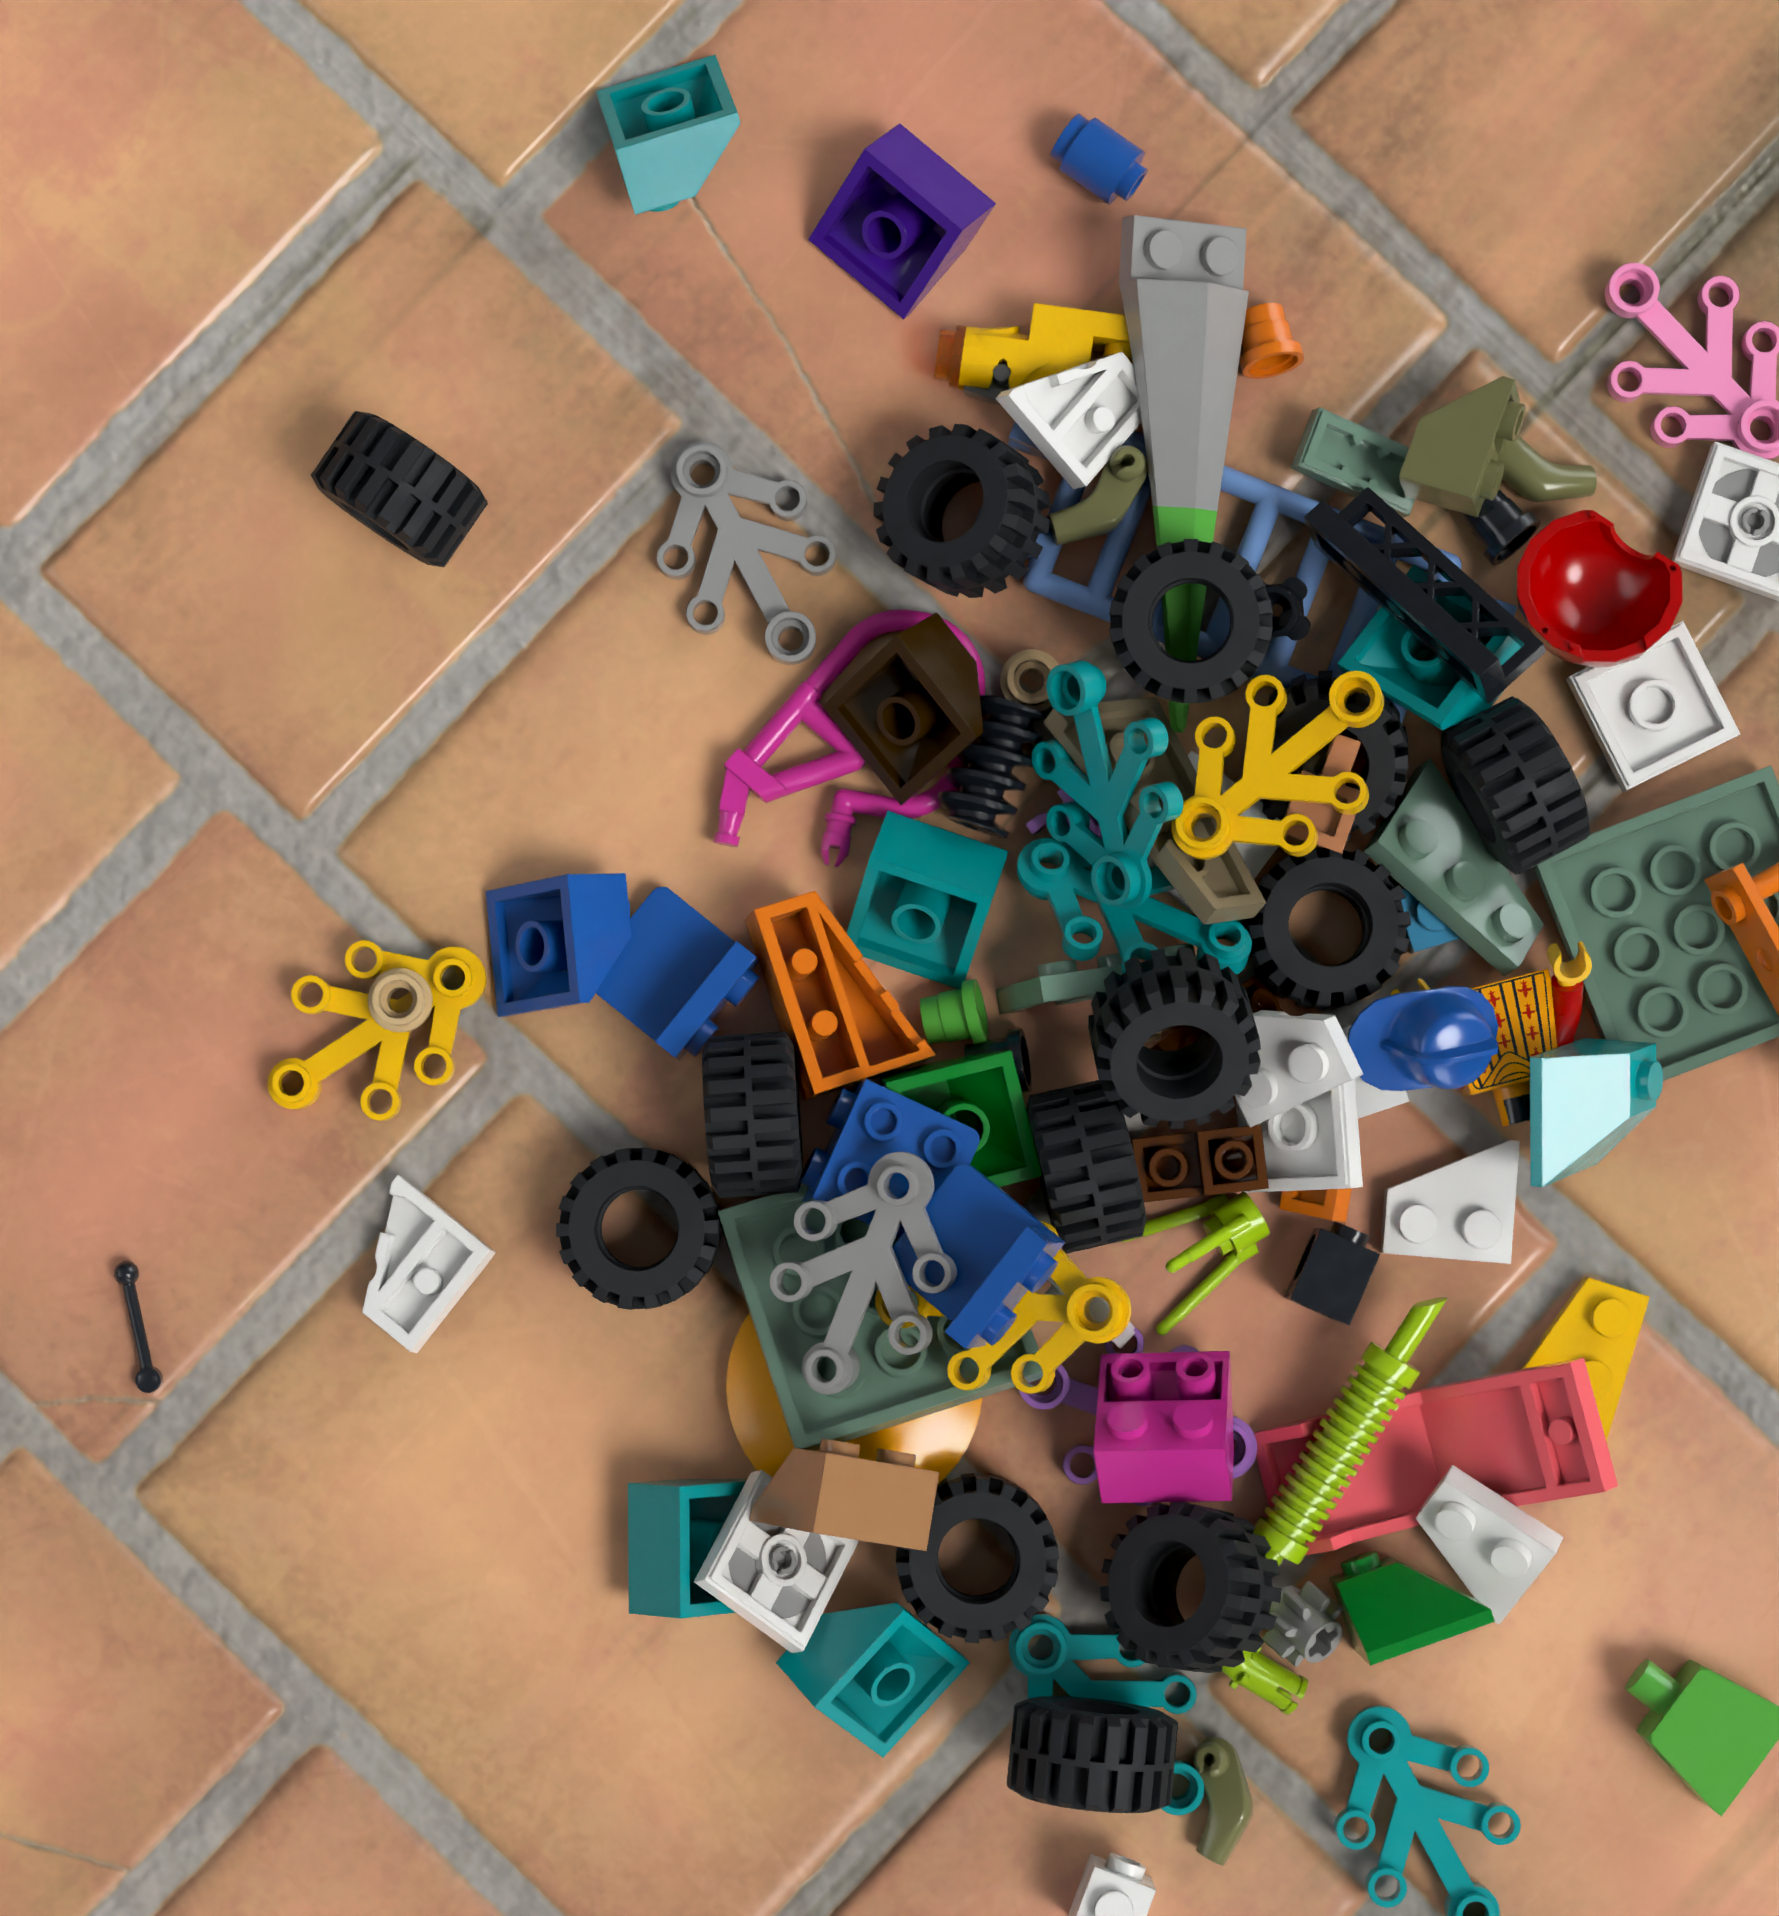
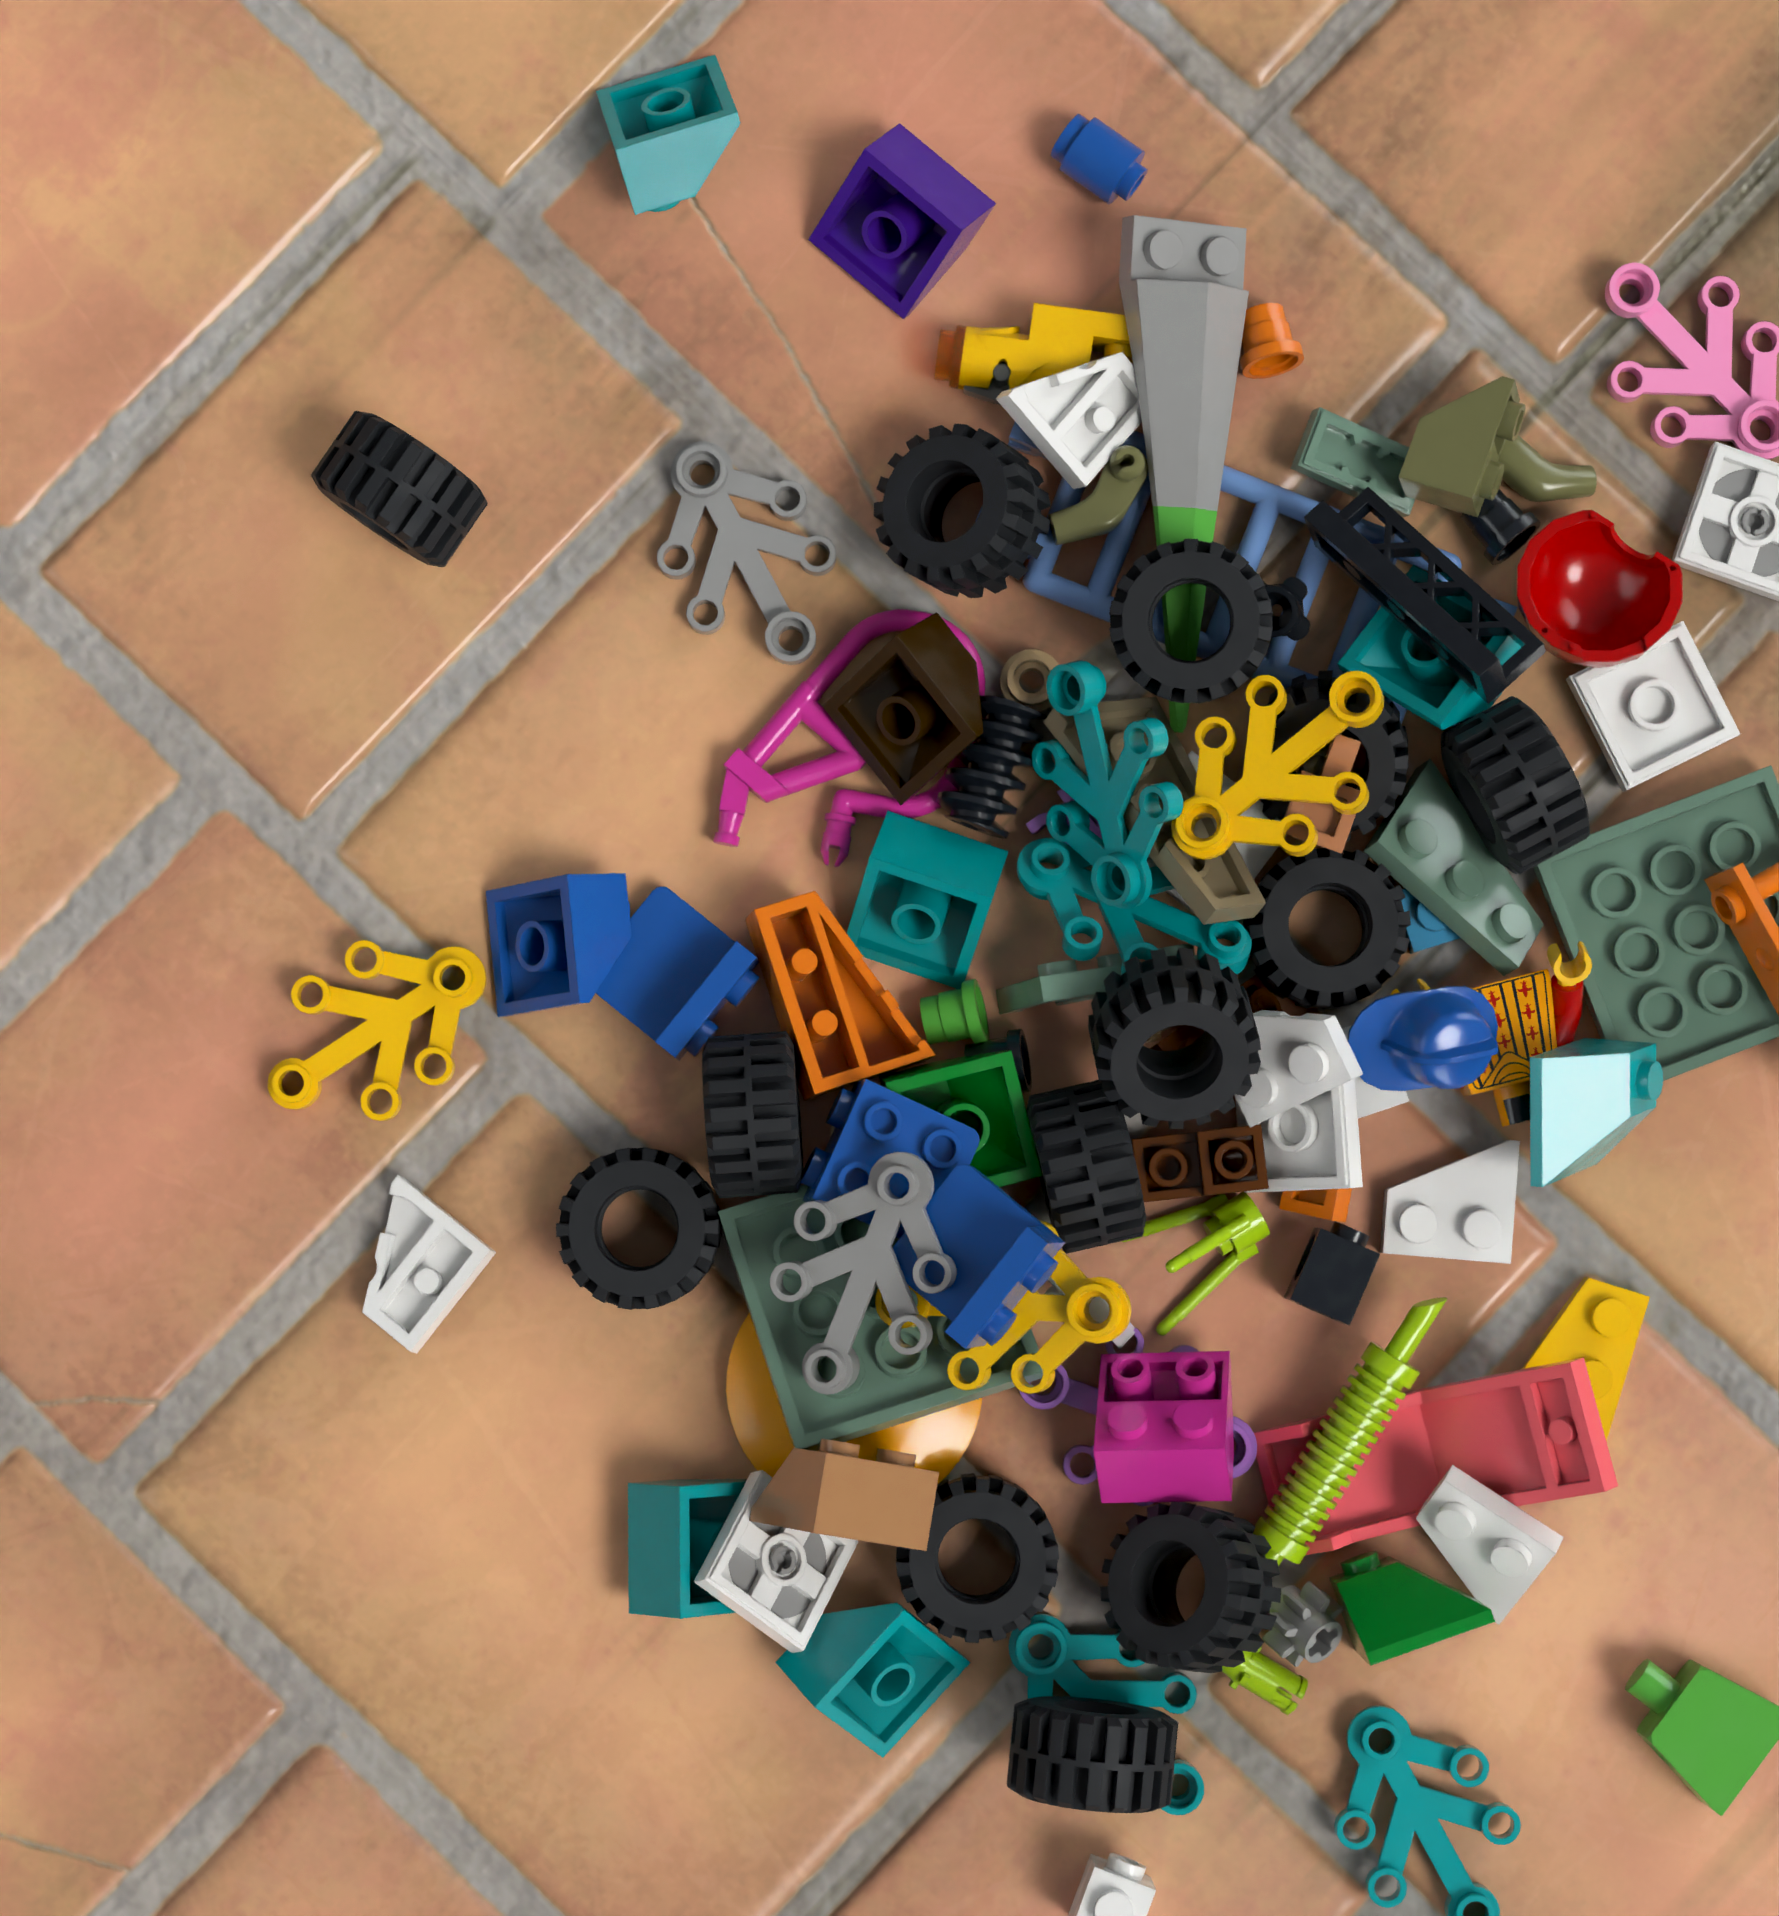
(149, 1377): black hinge -> none
(380, 995): tan plate -> none
(1227, 1797): olive arm -> none

